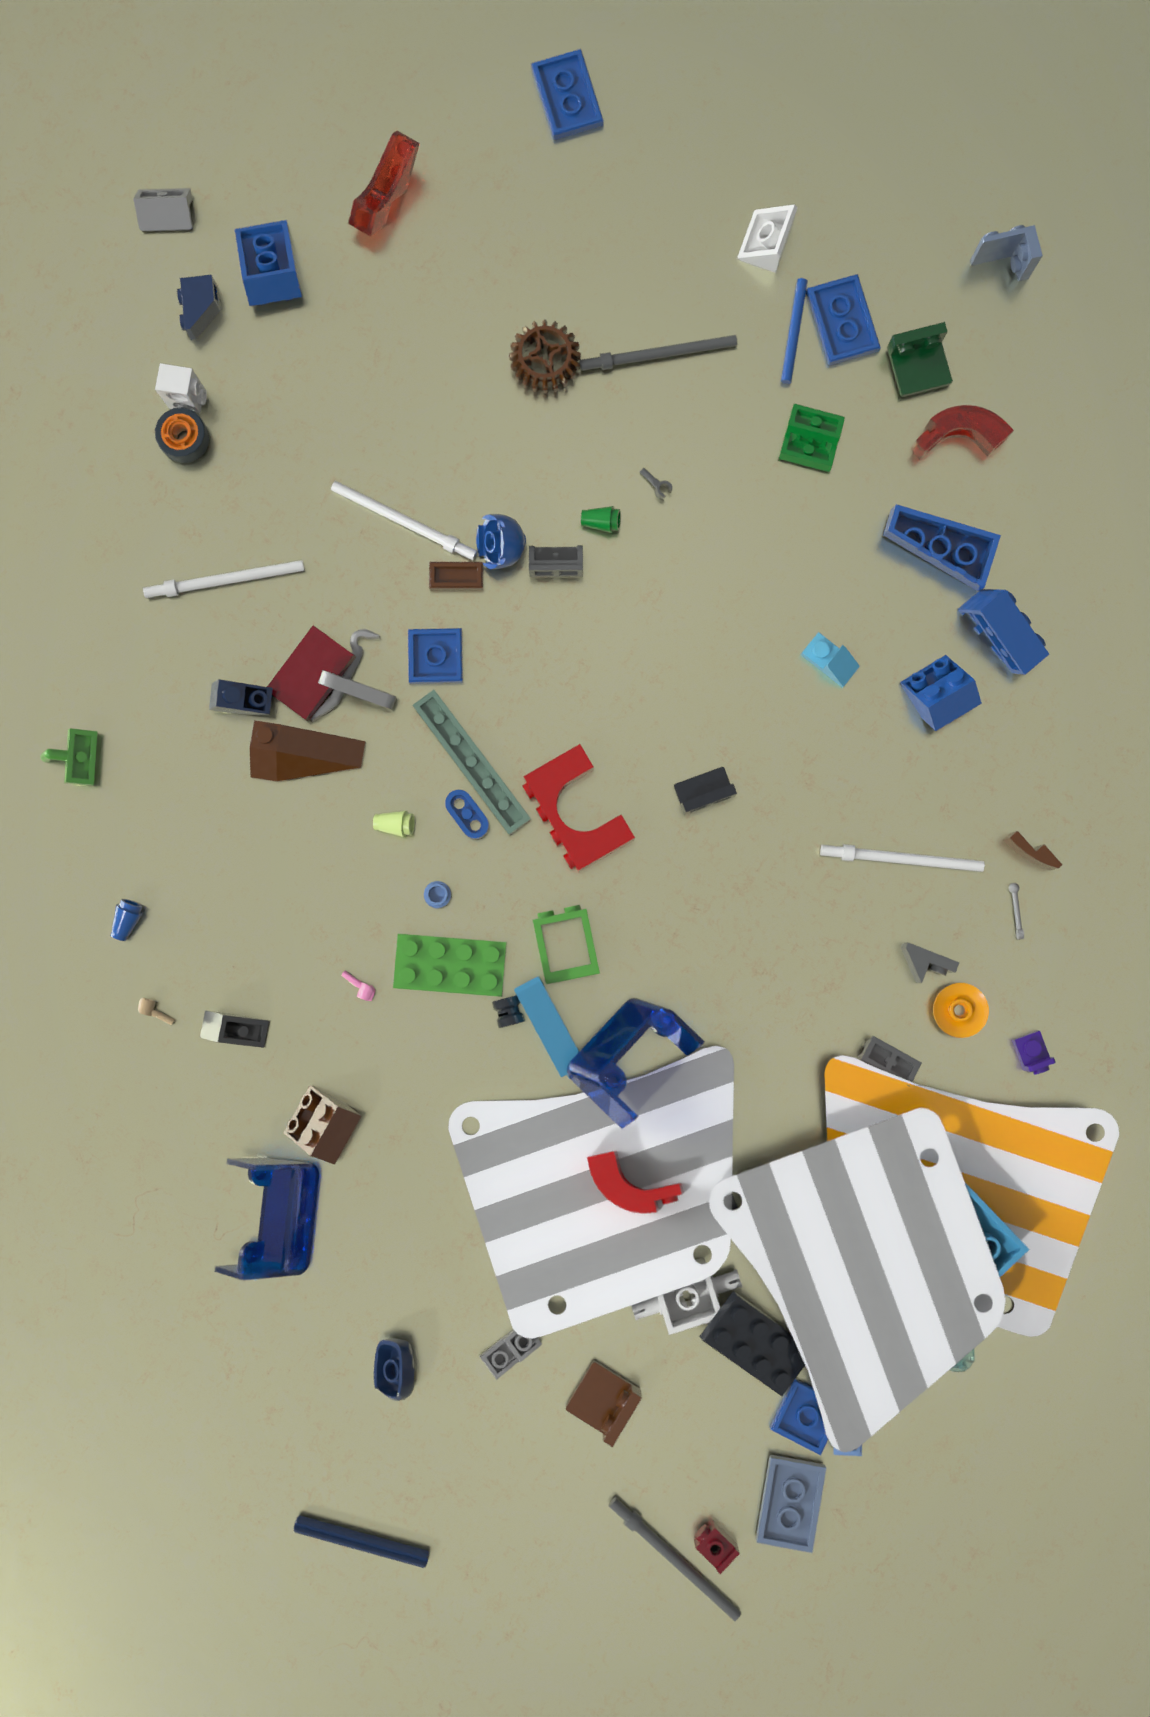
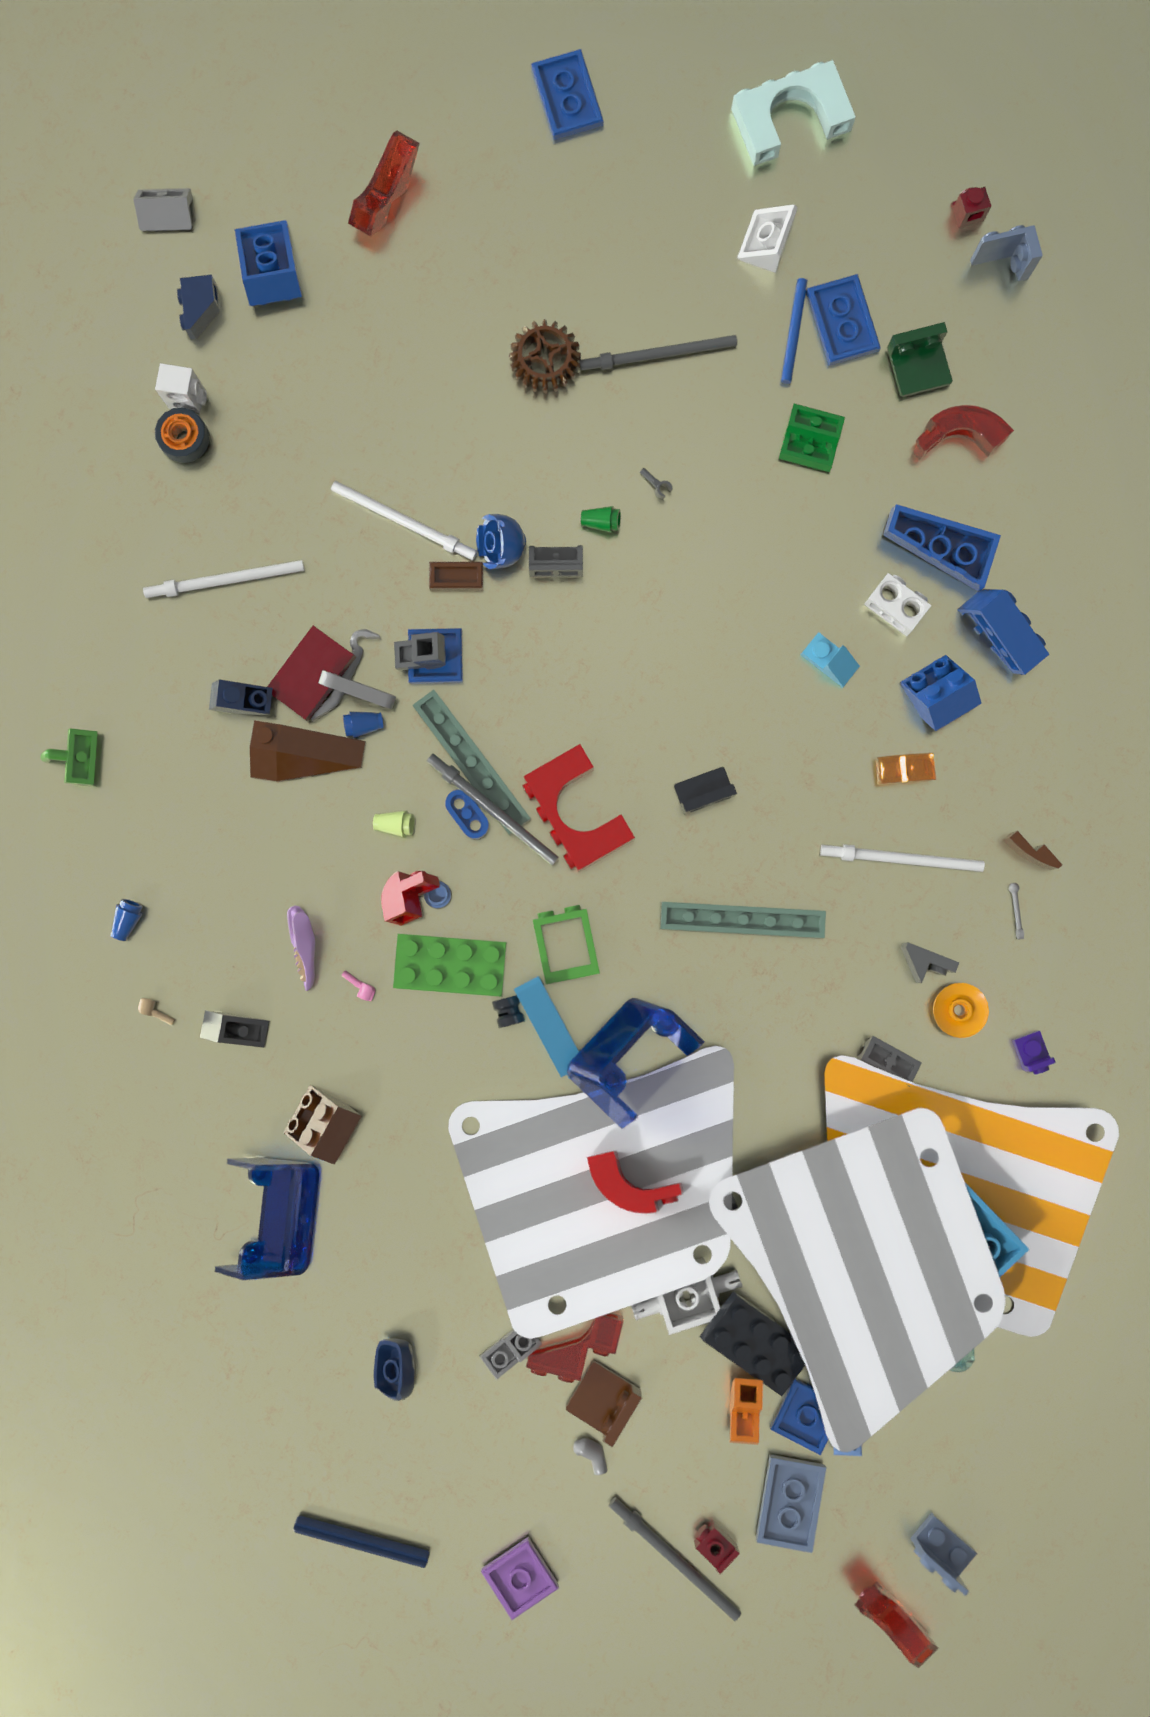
(304, 944): none -> lavender animal
(362, 723): none -> blue cone
(402, 893): none -> brick
(421, 651): none -> dark grey brick
(451, 775): none -> dark grey bar
(520, 1578): none -> medium lavender plate
(568, 1357): none -> clear red arch
(593, 1452): none -> light grey arm
(743, 920): none -> sand green plate
(745, 1410): none -> orange brick
(816, 86): none -> light aqua arch
(893, 610): none -> white brick
(899, 1625): none -> clear red arch
(905, 768): none -> clear orange slope
(943, 1551): none -> sand blue bracket
(969, 202): none -> dark red brick

